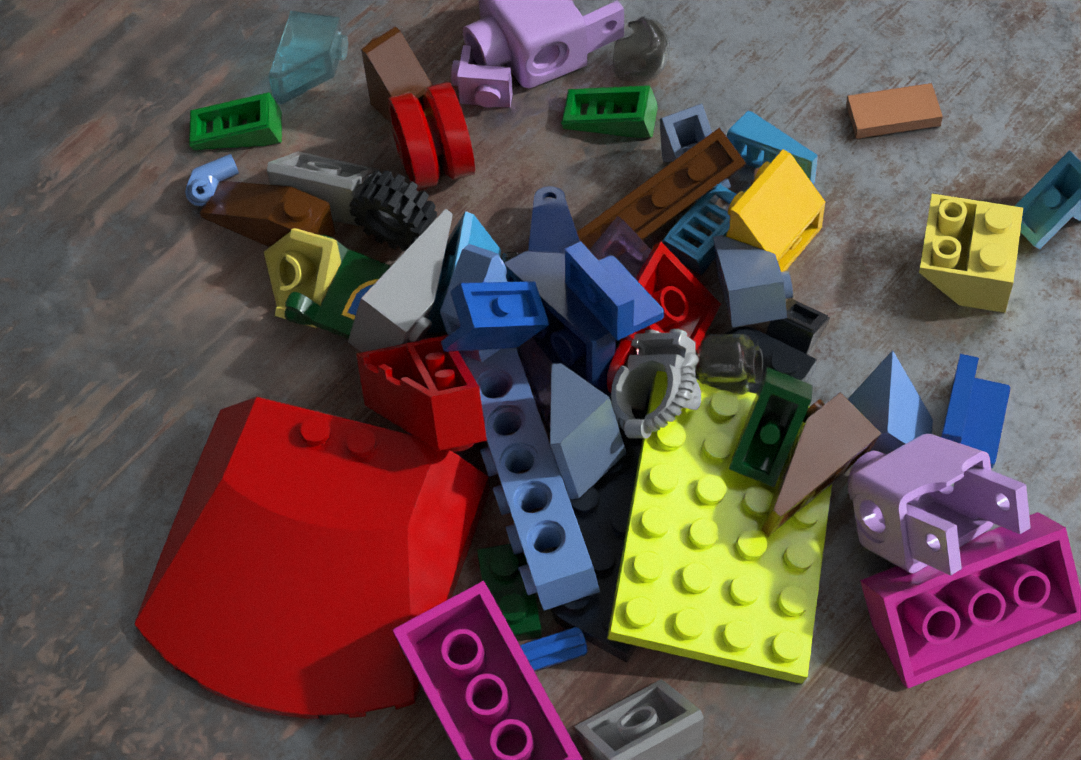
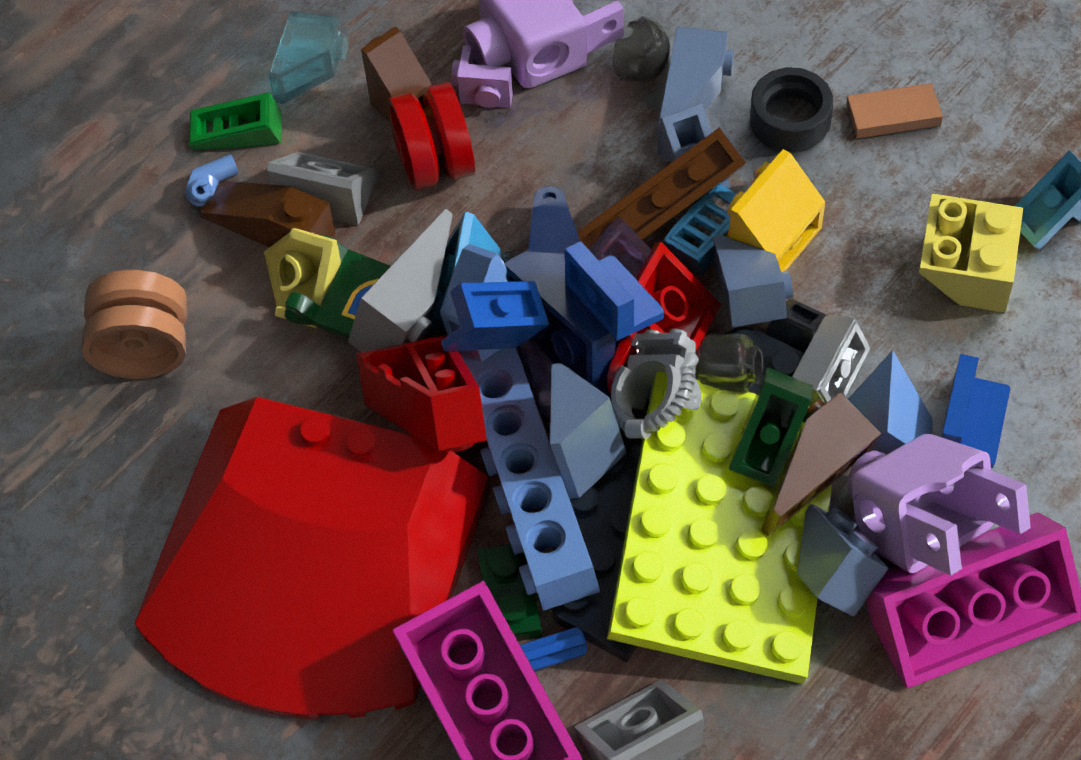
(134, 324): none -> nougat wheel
(392, 209): black tyre -> none
(612, 123): green slope -> none
(695, 70): none -> sand blue slope
(762, 142): dark azure slope -> none
(791, 83): none -> black tyre
(833, 357): none -> light grey slope
(837, 560): none -> sand blue slope

